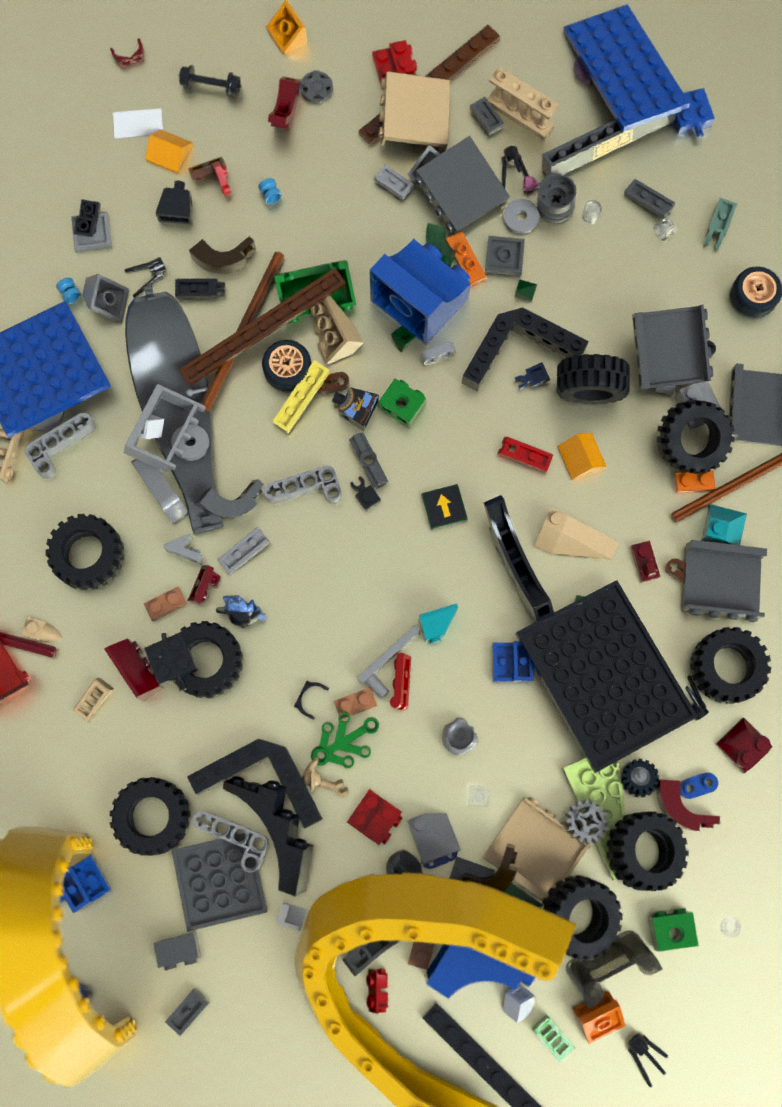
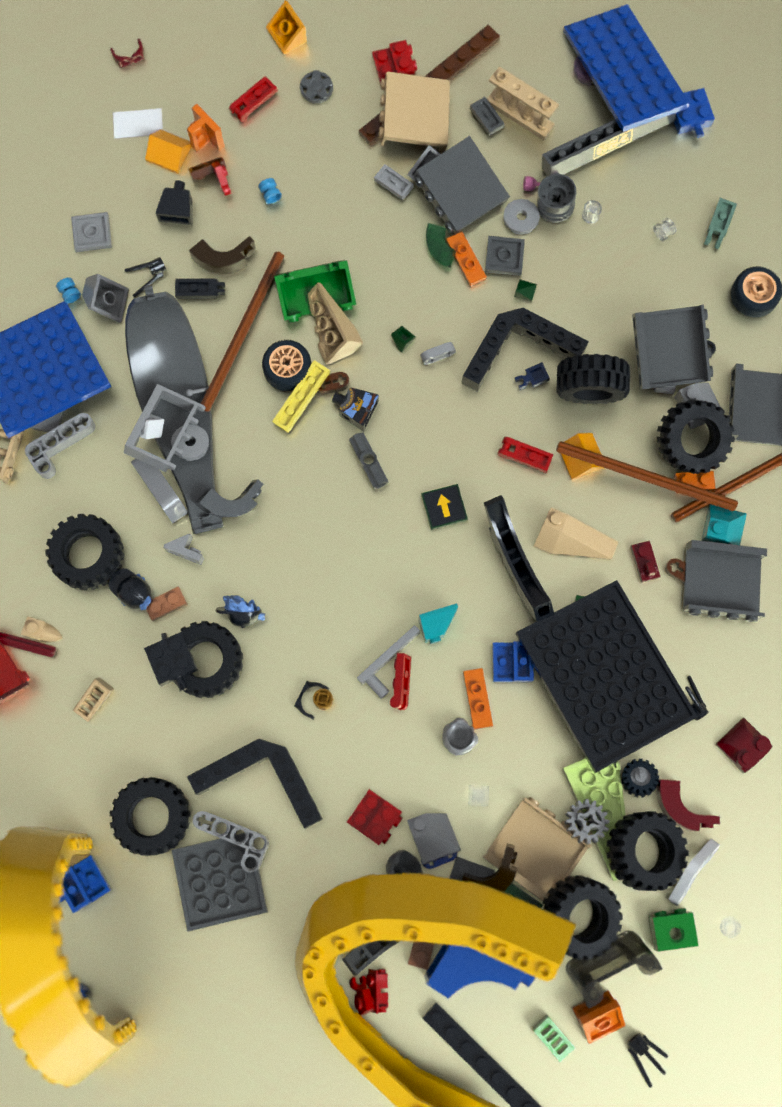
(87, 218): black slope -> none
(130, 589): none -> black hair
(134, 668): dark red slope -> none
(177, 950): dark grey brick -> none
(187, 1012): dark grey plate -> none
(188, 77): black piece -> none
(204, 130): none -> orange bracket
(205, 577): dark red hinge -> none
(243, 550): light grey hinge -> none
(253, 98): none -> red plate
(262, 327): reddish brown plate -> none
(286, 103): dark red arch -> none
(291, 916): white panel -> none
(292, 853): black arch -> none
(302, 489): light grey beam -> none
(312, 779): tan piece -> none
(325, 697): none -> pearl gold wheel
(342, 742): green plant -> none
(355, 703): nougat plate -> none
(363, 998): none -> red plate
(366, 495): black plate -> none
(401, 392): green brick -> none
(418, 289): blue brick -> none
(478, 698): none -> orange plate
(512, 157): black plant -> none
(518, 1003): white panel -> none
(647, 476): none -> dark orange axle
(649, 198): dark grey hinge -> none
(692, 870): none -> white beam
(699, 785): blue plate -> none
(753, 655): black tyre -> none

